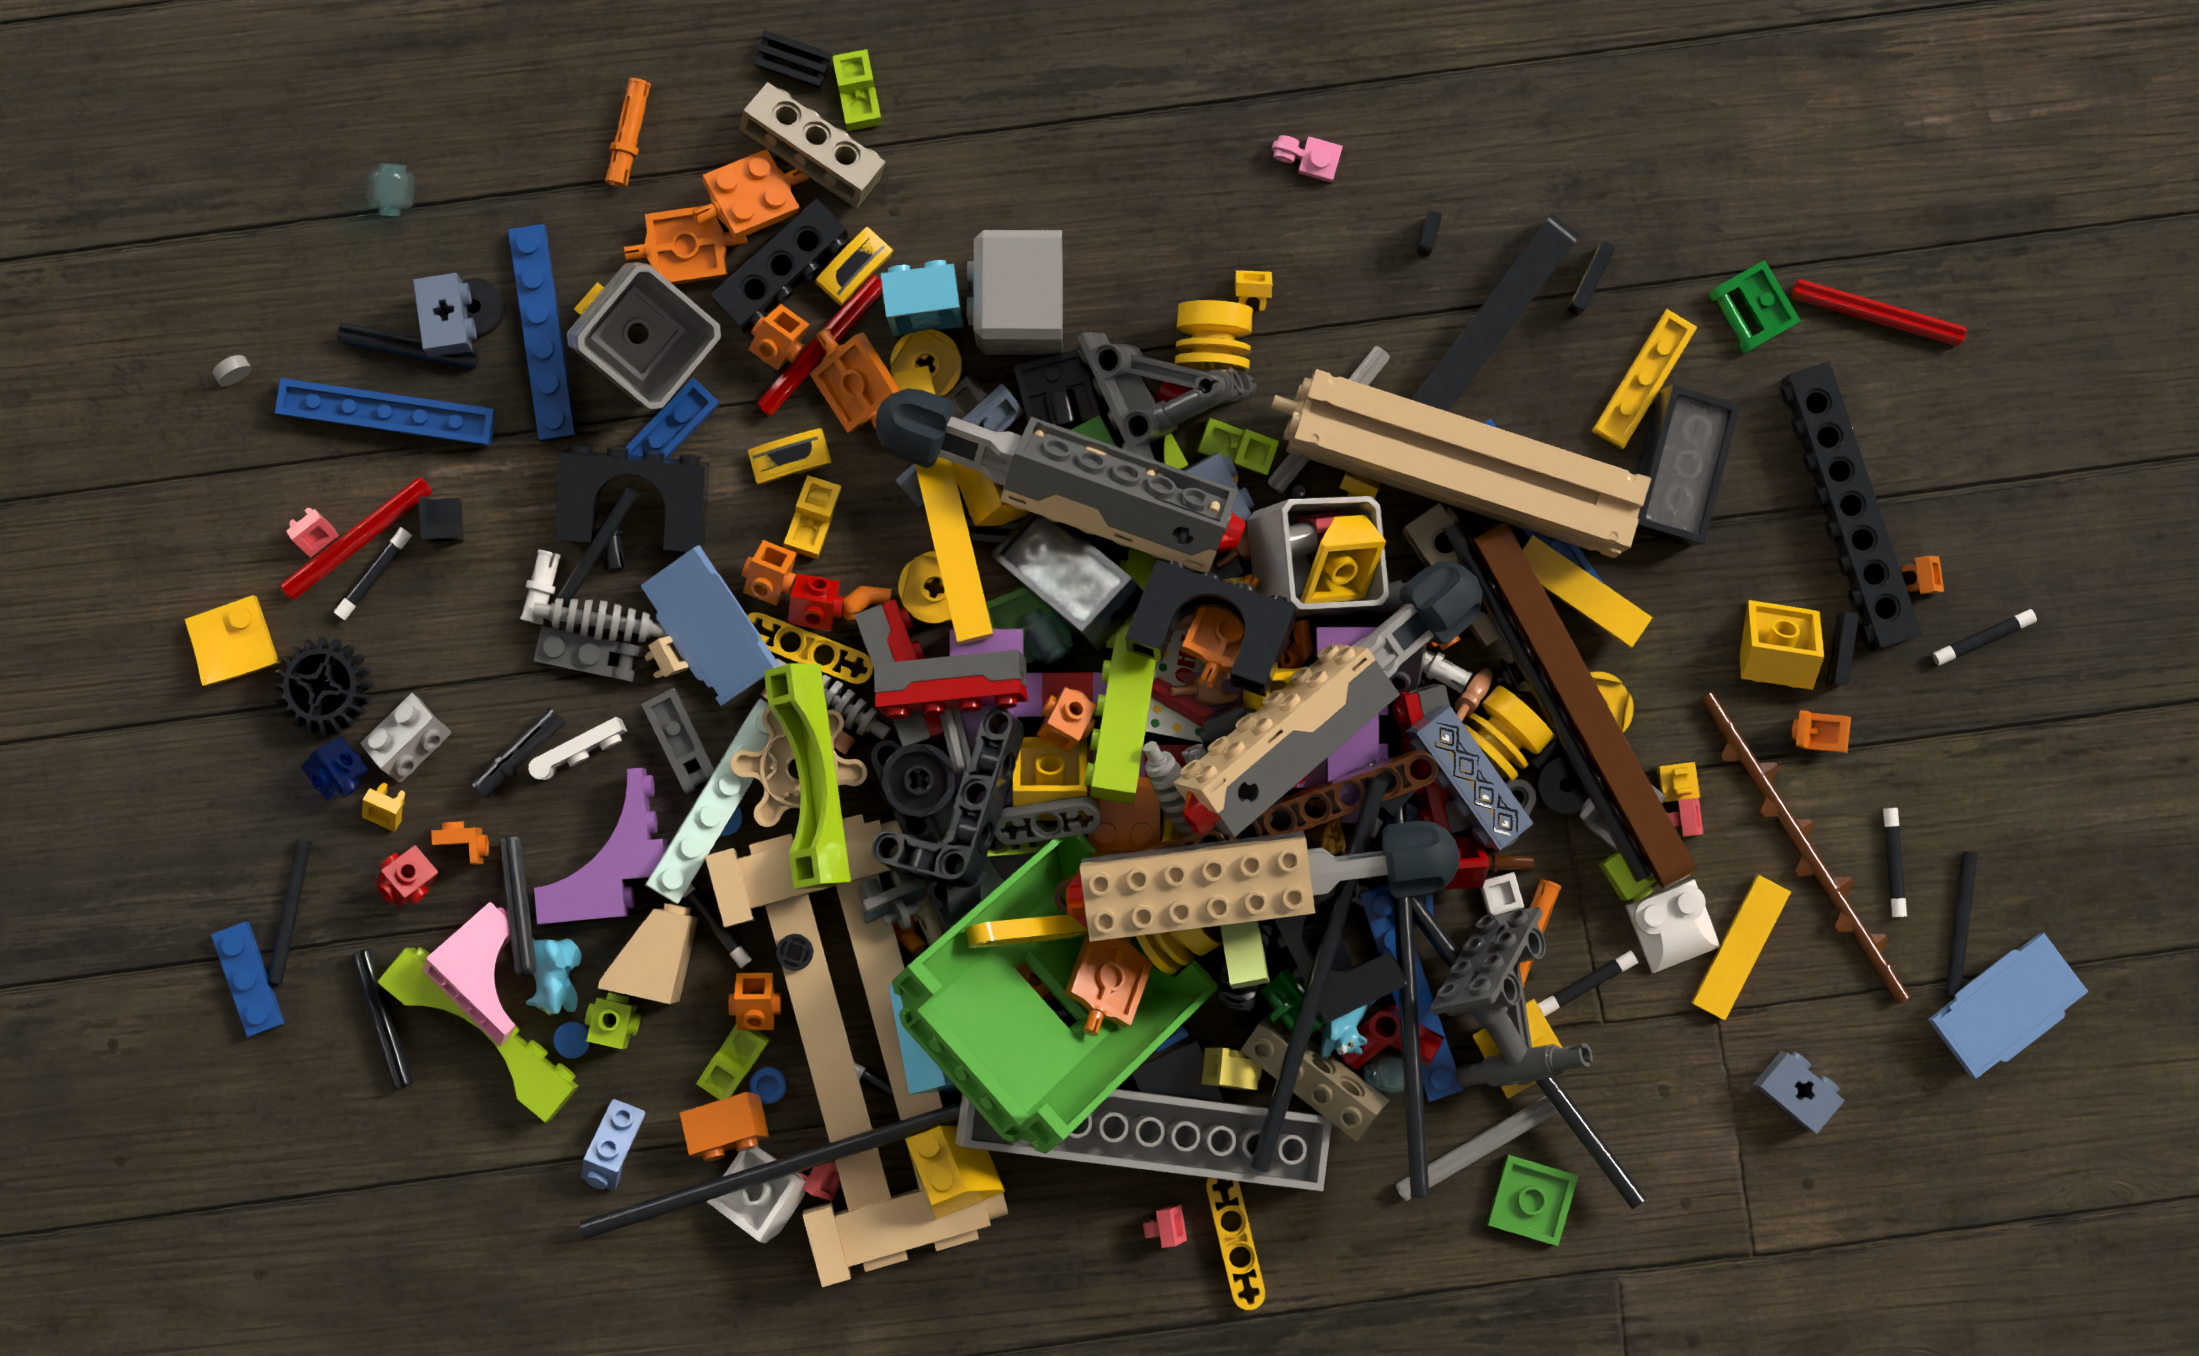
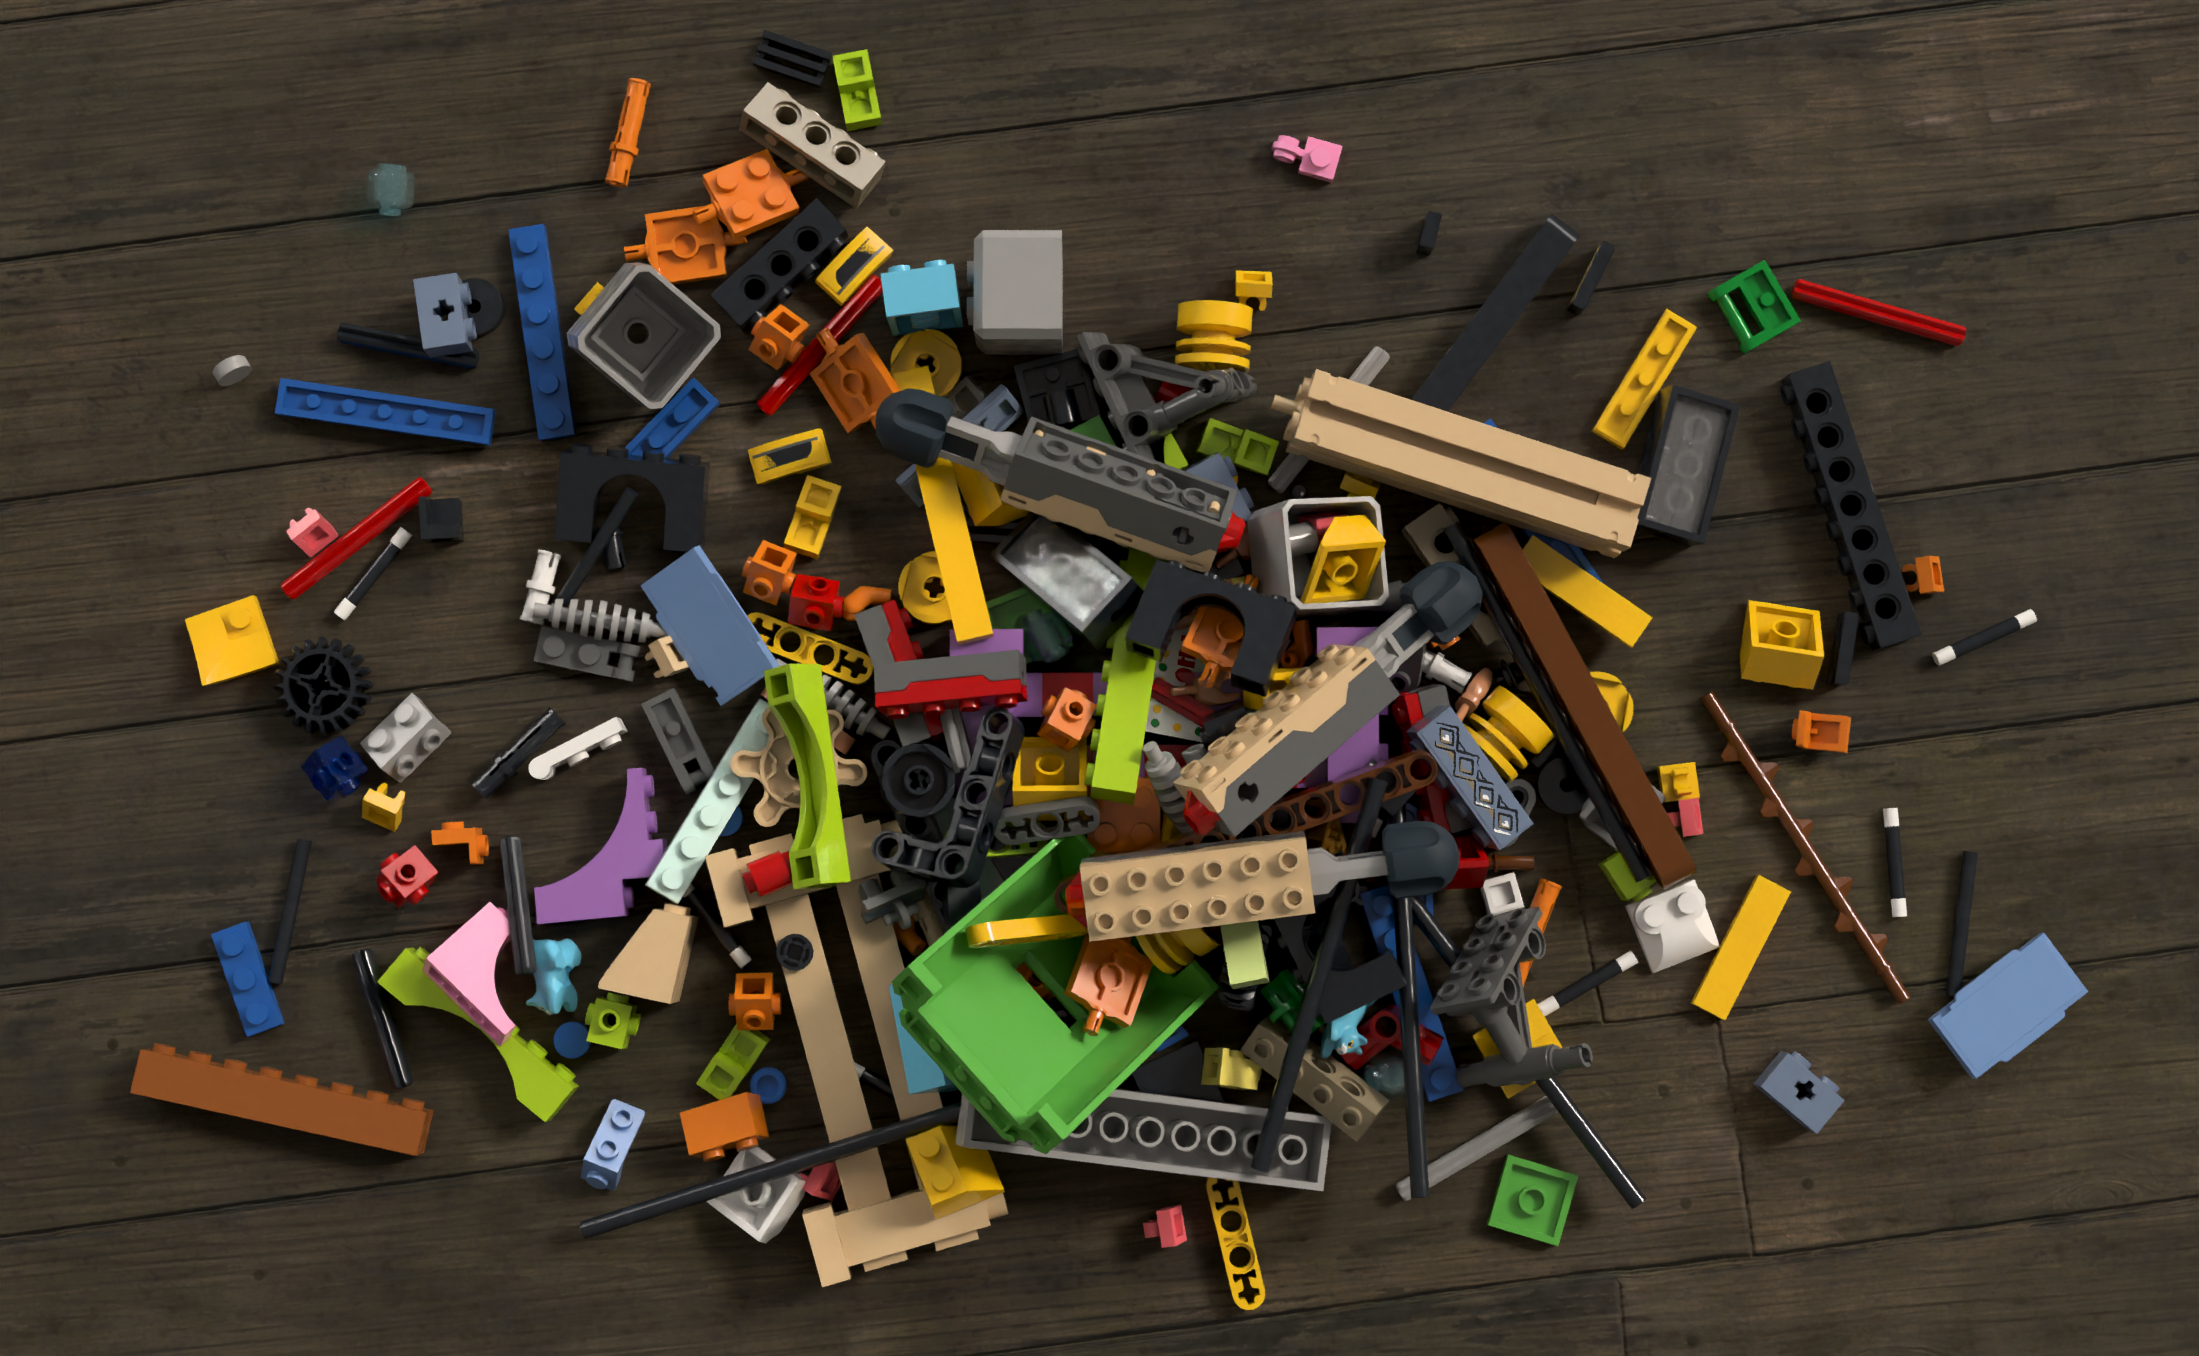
(282, 1100): none -> dark orange brick
(768, 874): none -> red brick

